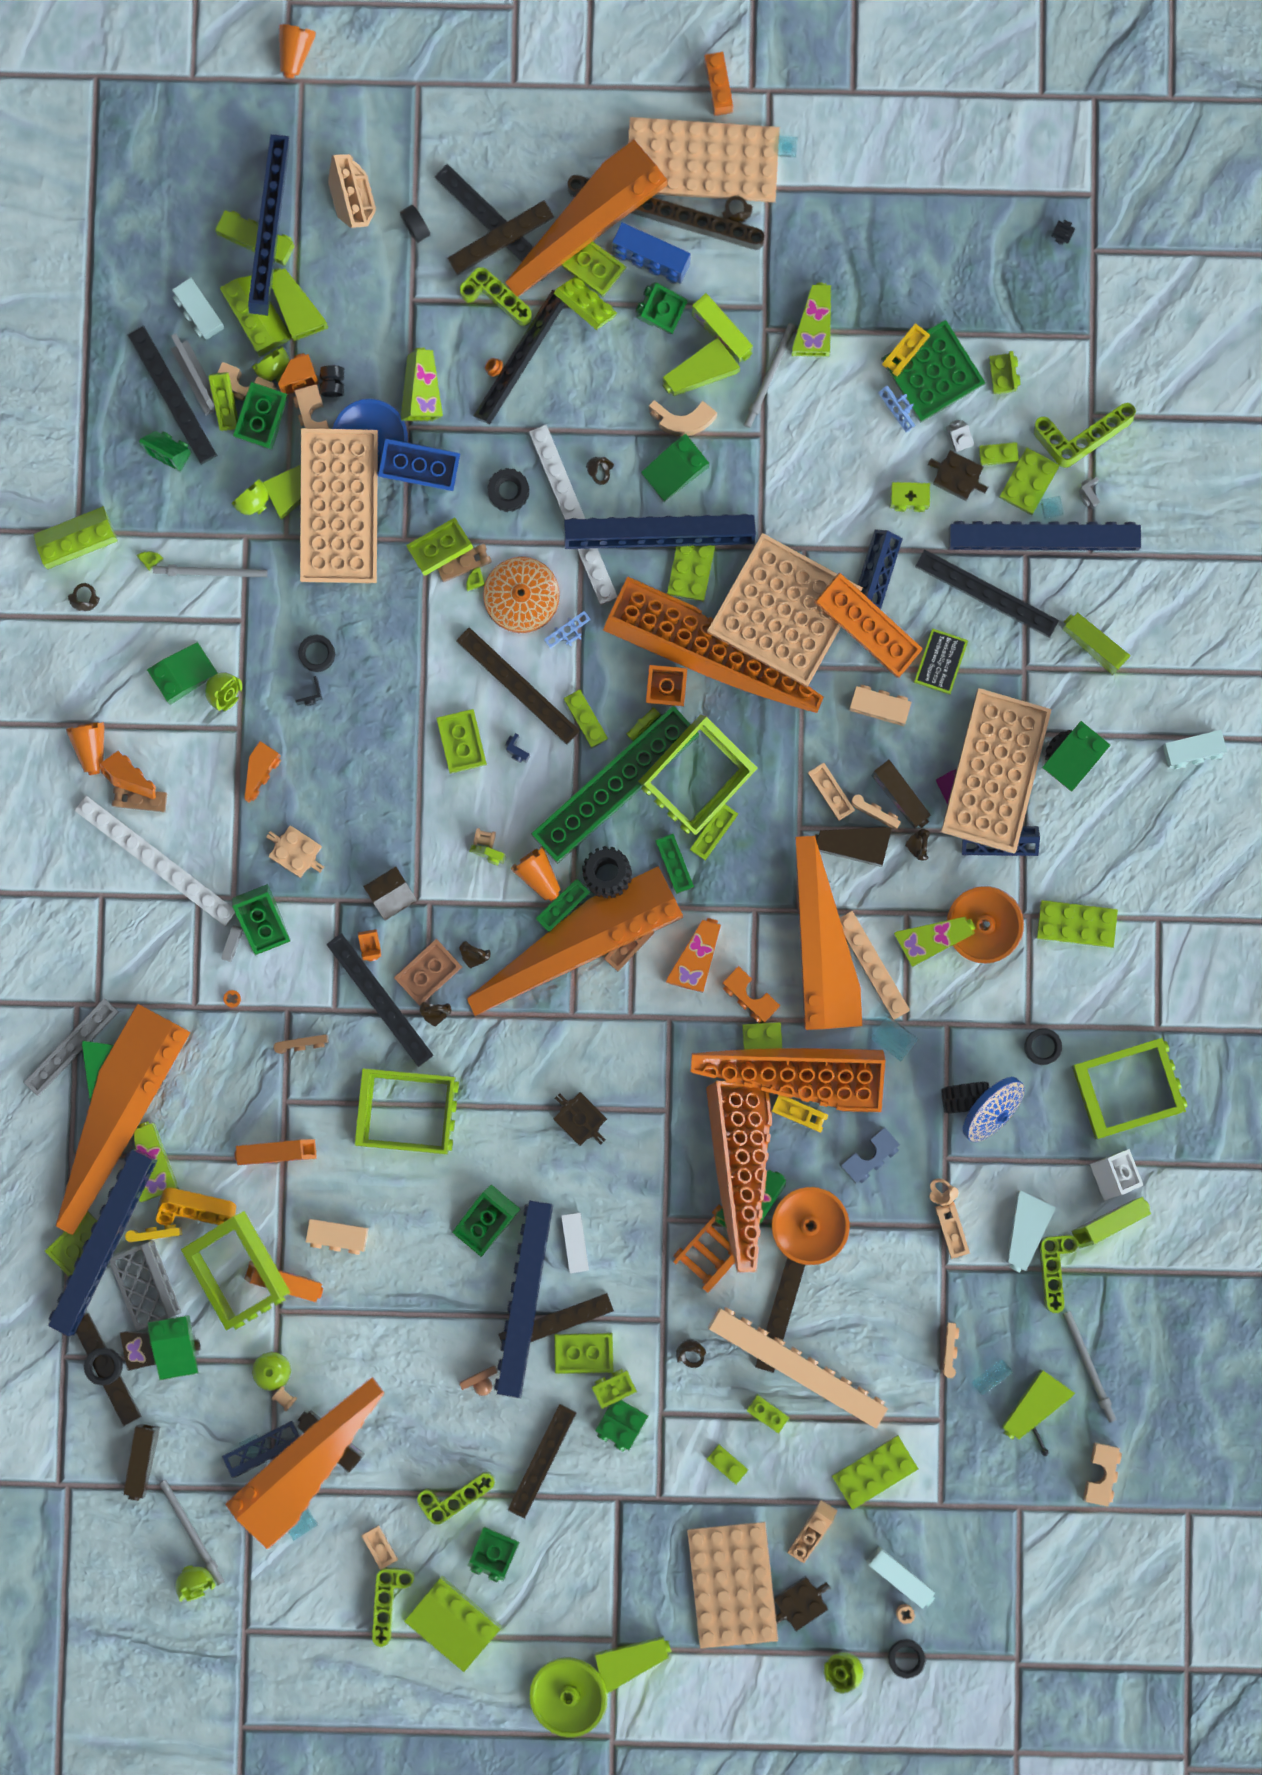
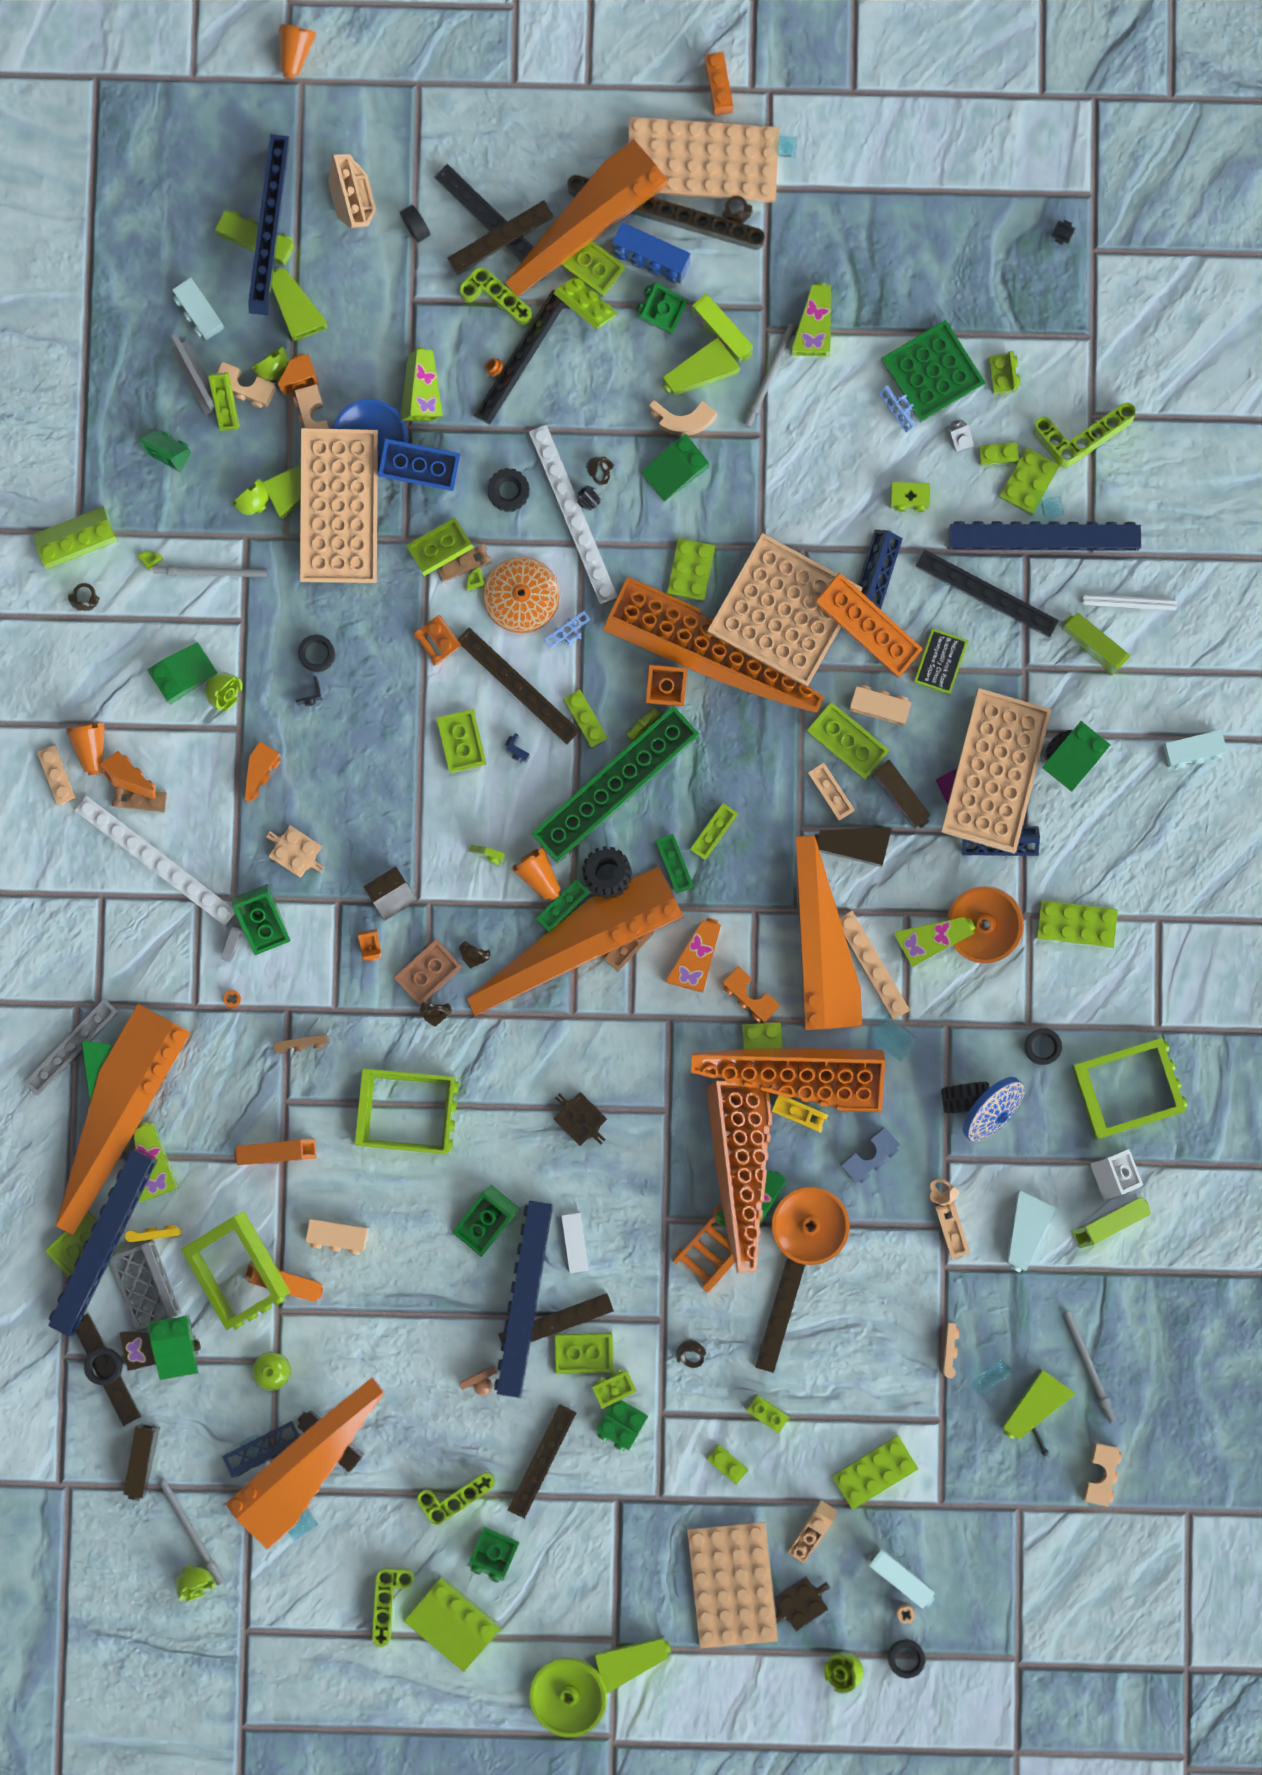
(56, 775): none -> light nougat plate
(172, 395): black plate -> none
(193, 1206): light orange beam -> none
(260, 416): green slope -> none
(263, 331): lime slope -> none
(284, 1398): light nougat bush -> none
(332, 381): black wheel -> none
(379, 1547): light nougat plate -> none
(380, 1000): black plate -> none
(442, 637): none -> orange plate
(484, 838): light nougat bush -> none
(588, 498): none -> black gear
(659, 531): dark blue brick -> none
(745, 770): lime window -> none
(798, 1368): light nougat brick -> none
(848, 741): none -> lime plate
(875, 812): light nougat plate -> none
(906, 349): yellow plate -> none
(918, 844): dark brown piece -> none
(958, 475): dark brown plate -> none
(1056, 1273): lime beam -> none
(1088, 496): light grey bracket -> none
(1129, 602): none -> white axle

